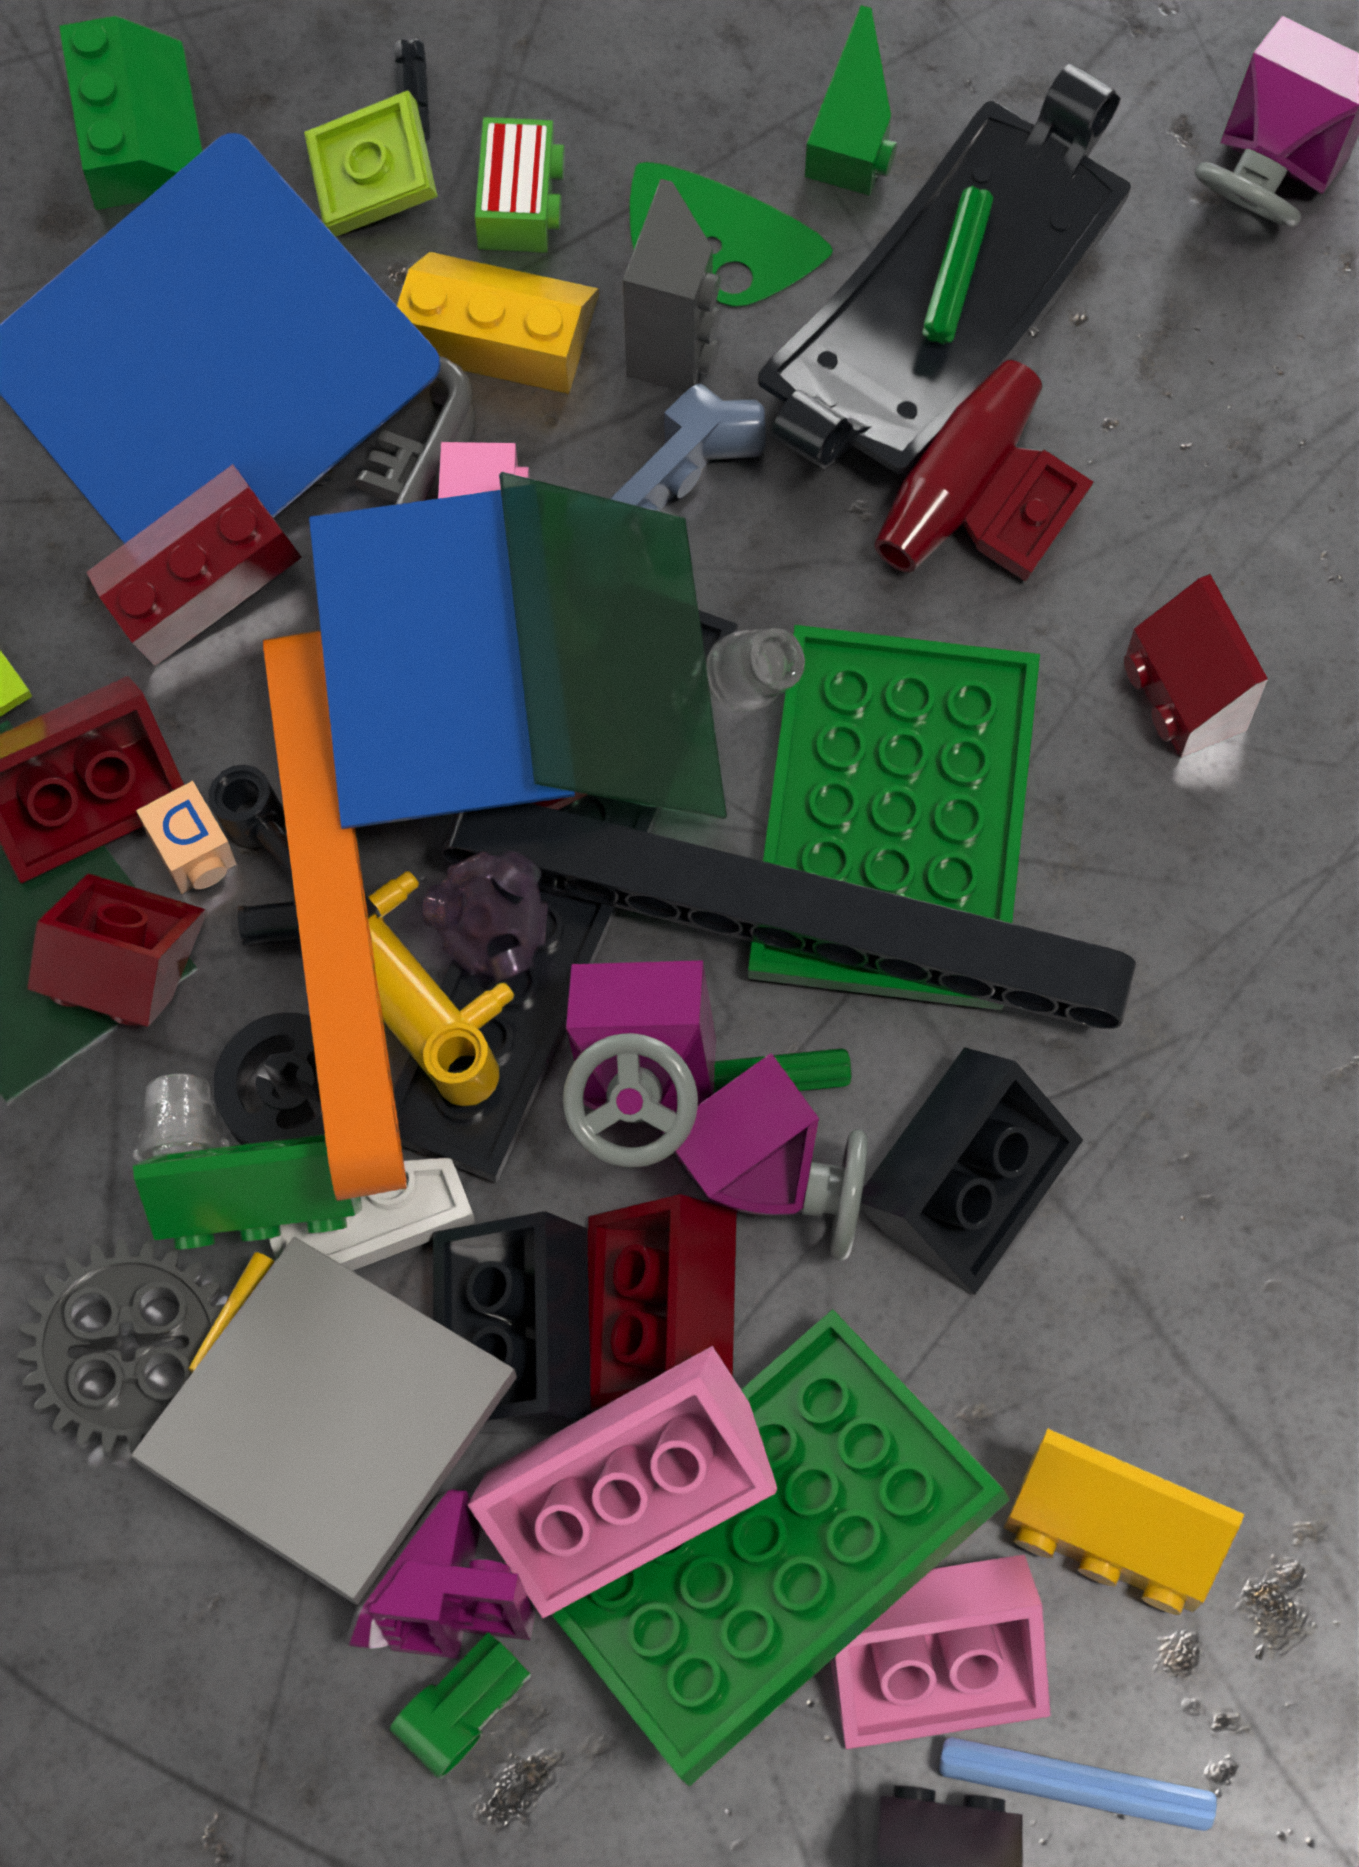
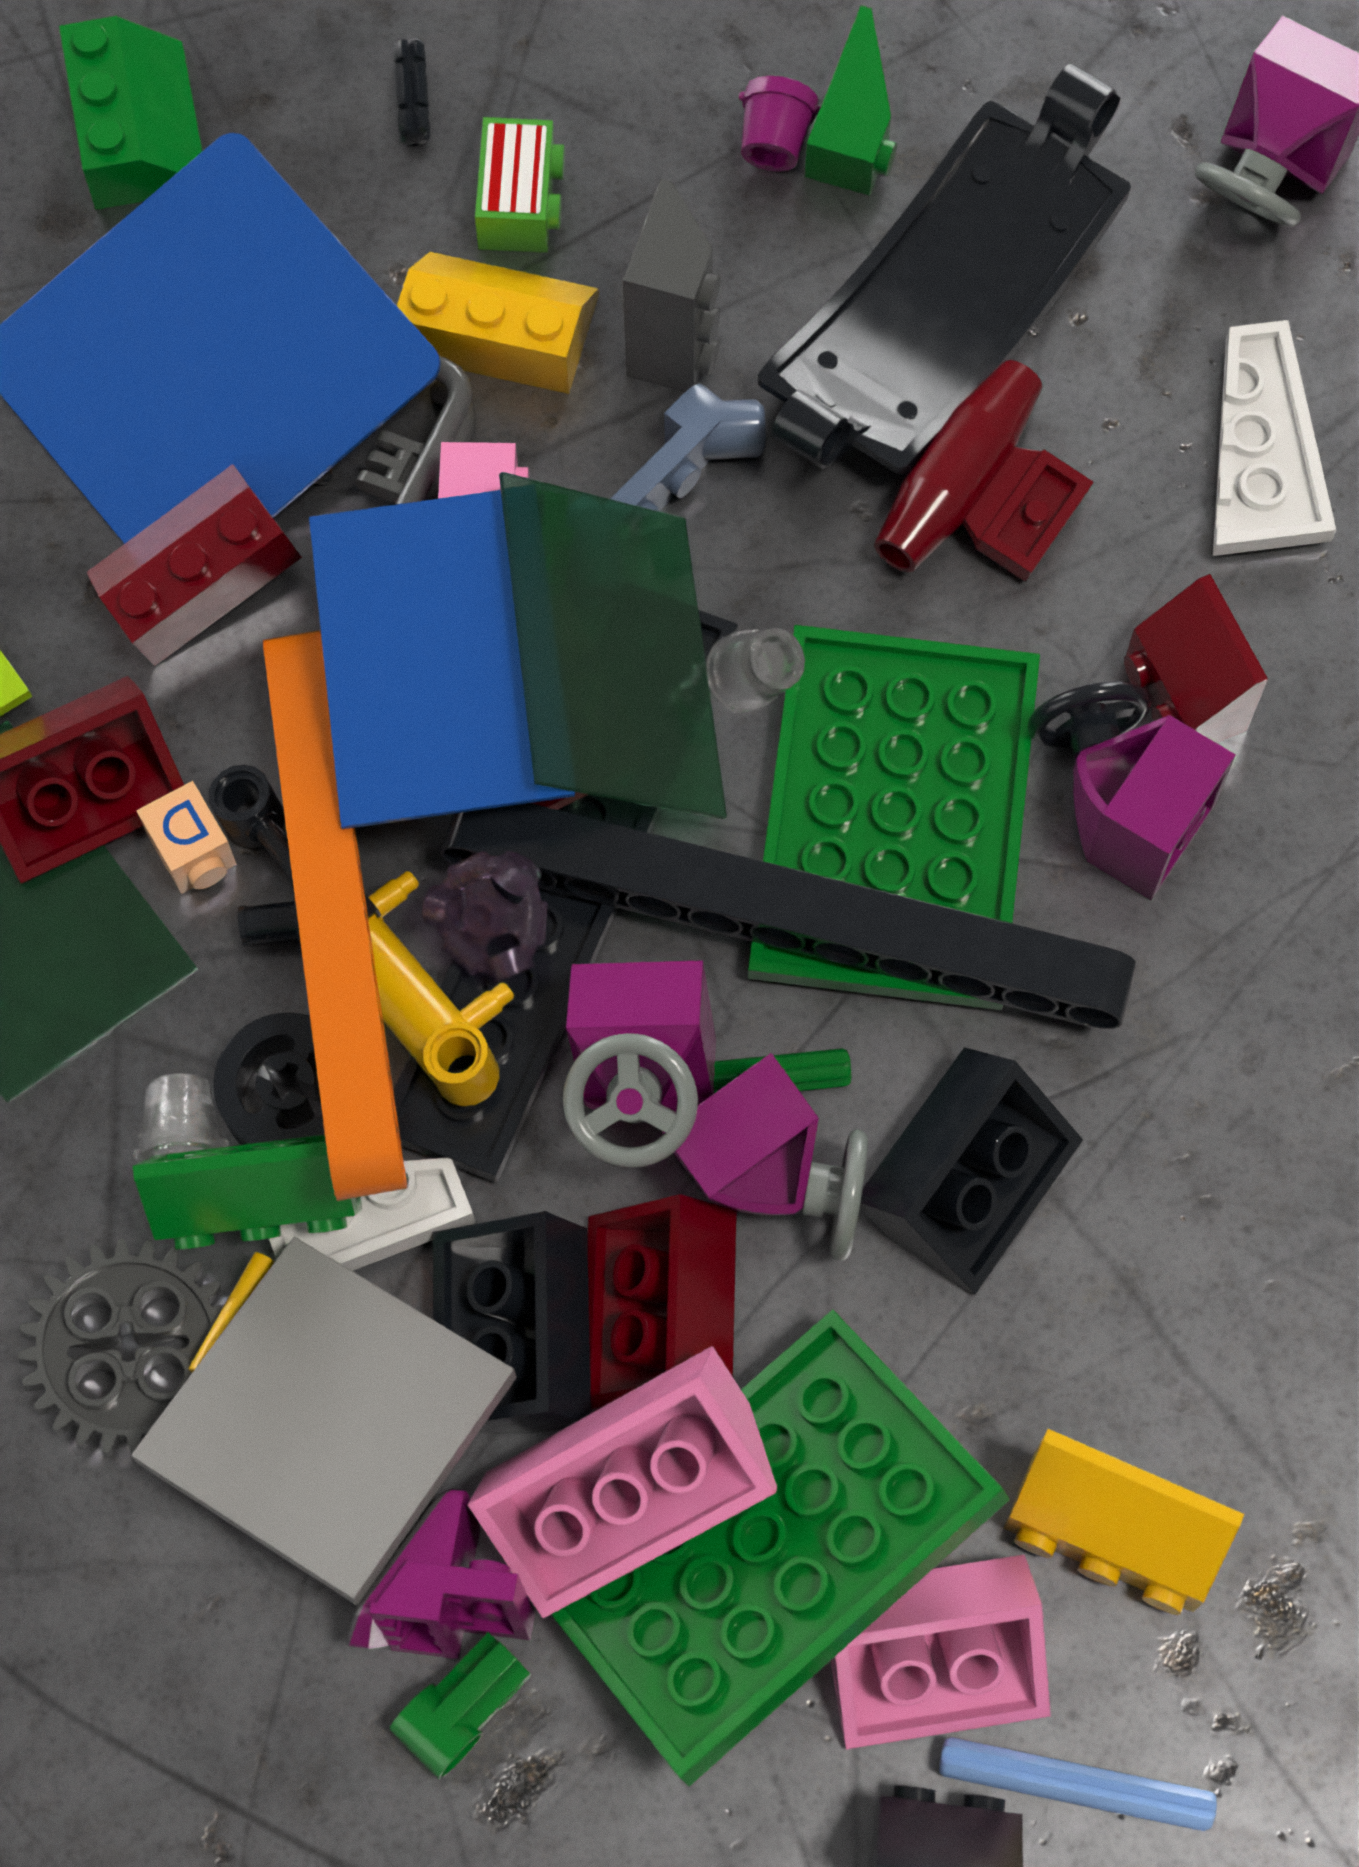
(113, 949): dark red slope -> none
(370, 164): lime tile -> none
(750, 231): green piece -> none
(776, 121): none -> magenta piece
(957, 265): green axle -> none
(1134, 790): none -> magenta piece
(1268, 453): none -> white wing

